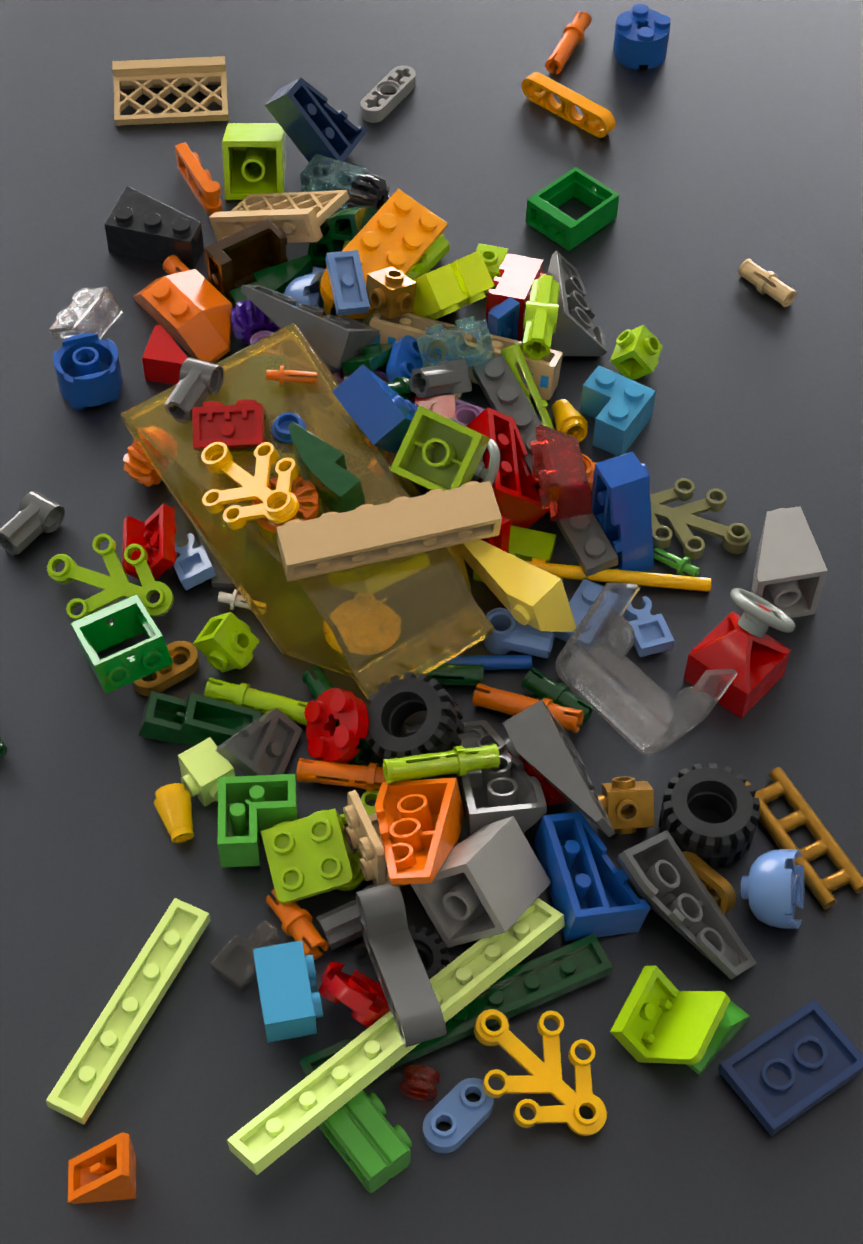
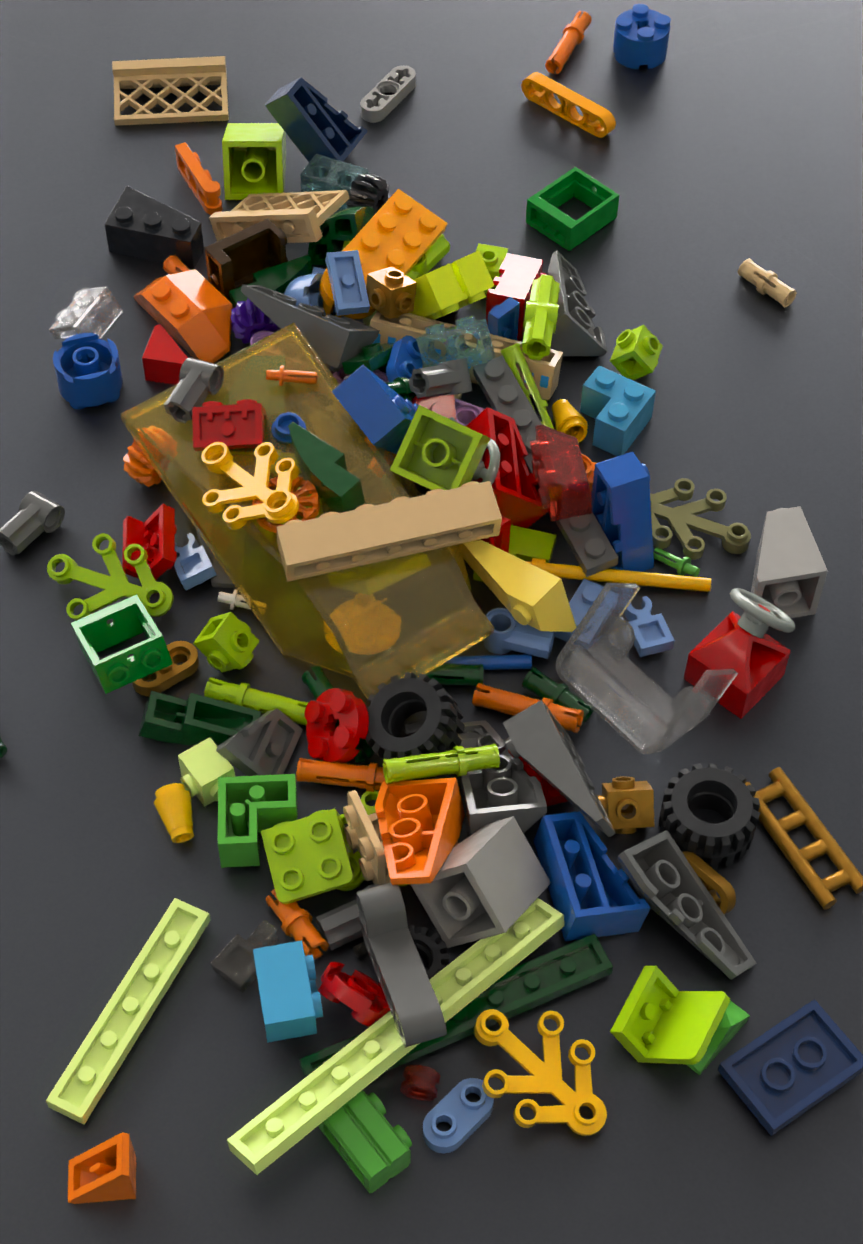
(775, 888): medium blue cylinder -> none

